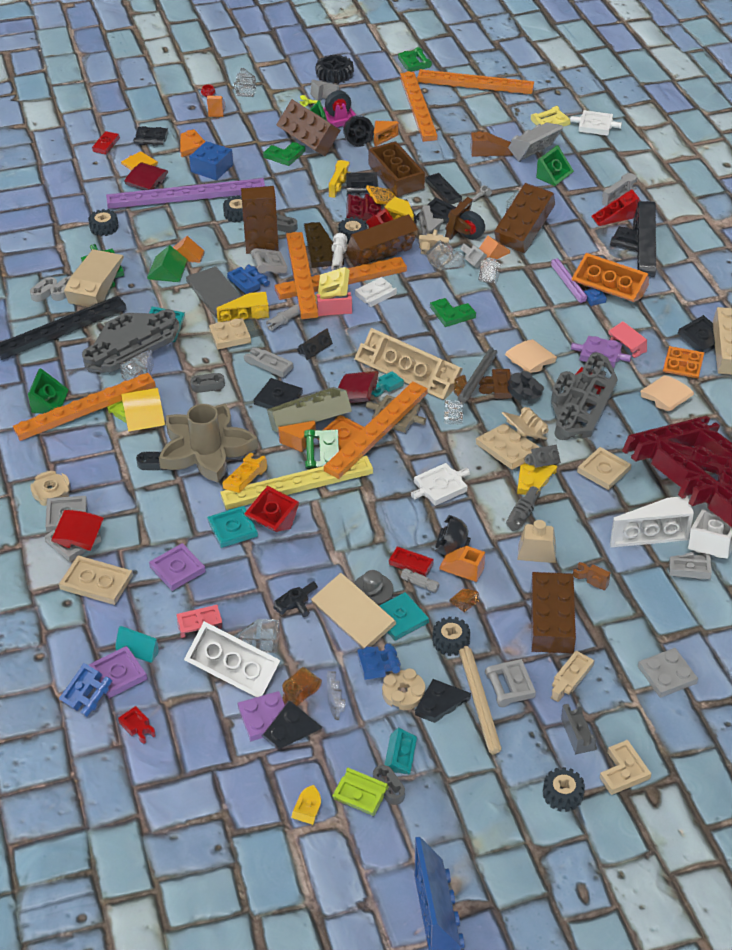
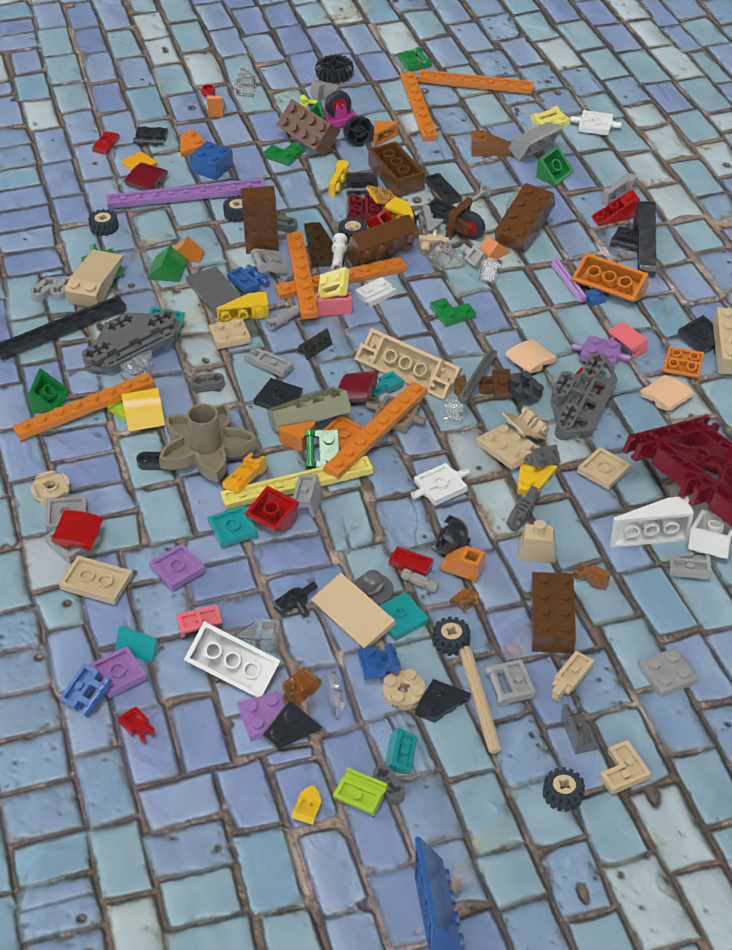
(308, 492): none -> light grey panel

